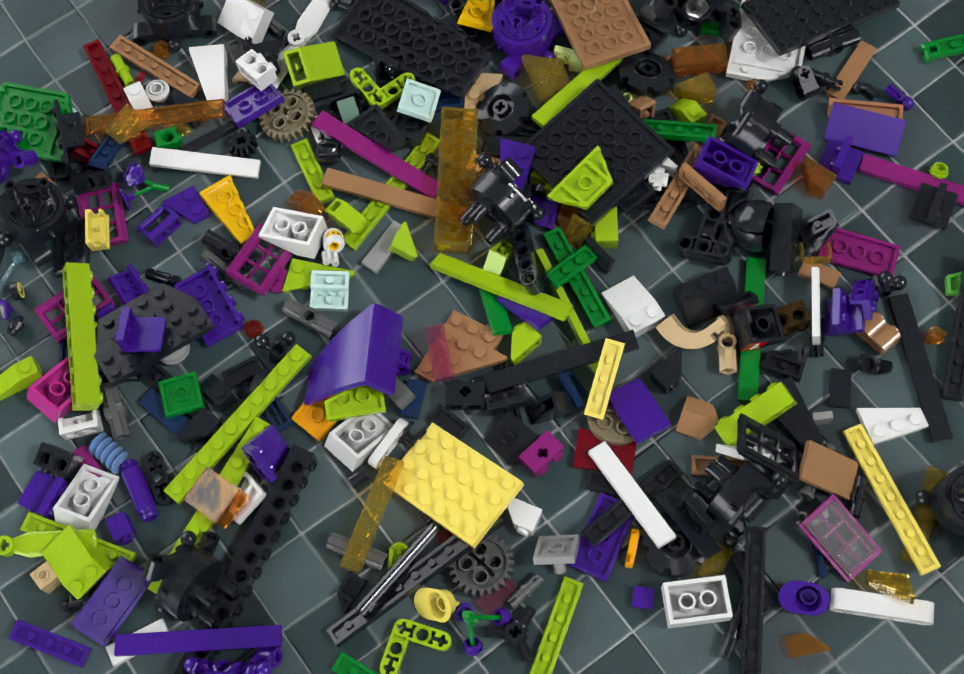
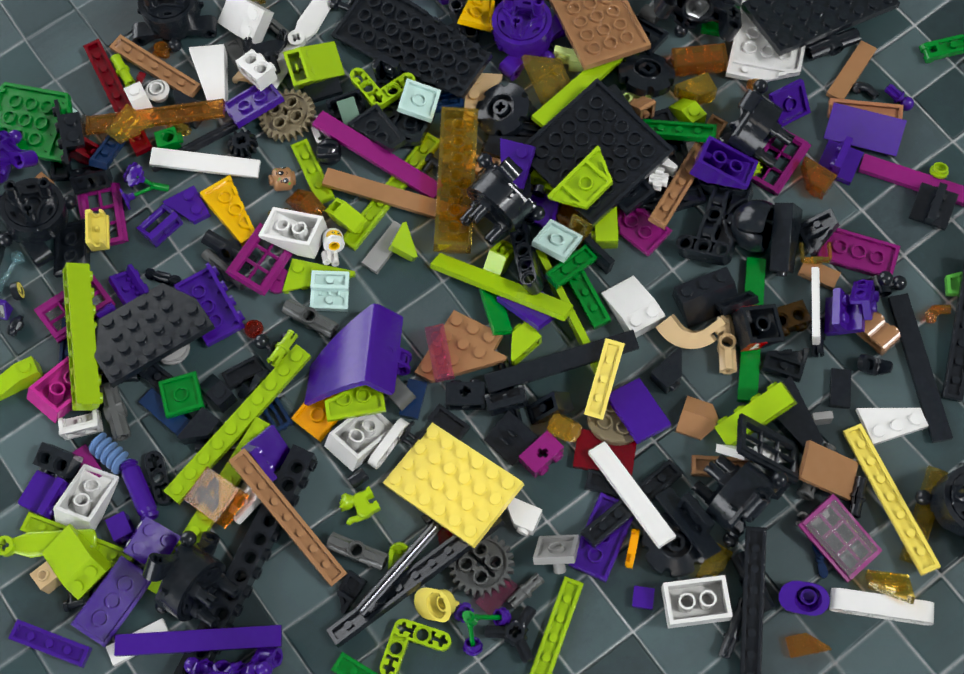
(139, 333): dark purple bracket -> none
(150, 538): none -> dark purple piece
(282, 179): none -> medium nougat head
(282, 348): none -> lime pin
(287, 517): none -> medium nougat plate
(360, 502): none -> lime animal
(372, 514): clear yellow tile -> none
(557, 240): none -> light aqua plate
(564, 427): none -> clear yellow gear
(574, 388): dark blue tile -> none
(640, 231): none -> magenta tile
(702, 187): medium nougat tile -> none
(792, 100): none -> dark purple bracket
(804, 83): black piece -> none
(825, 79): black pin -> none
(935, 310): none -> clear orange arm
(935, 335): clear orange plate -> none

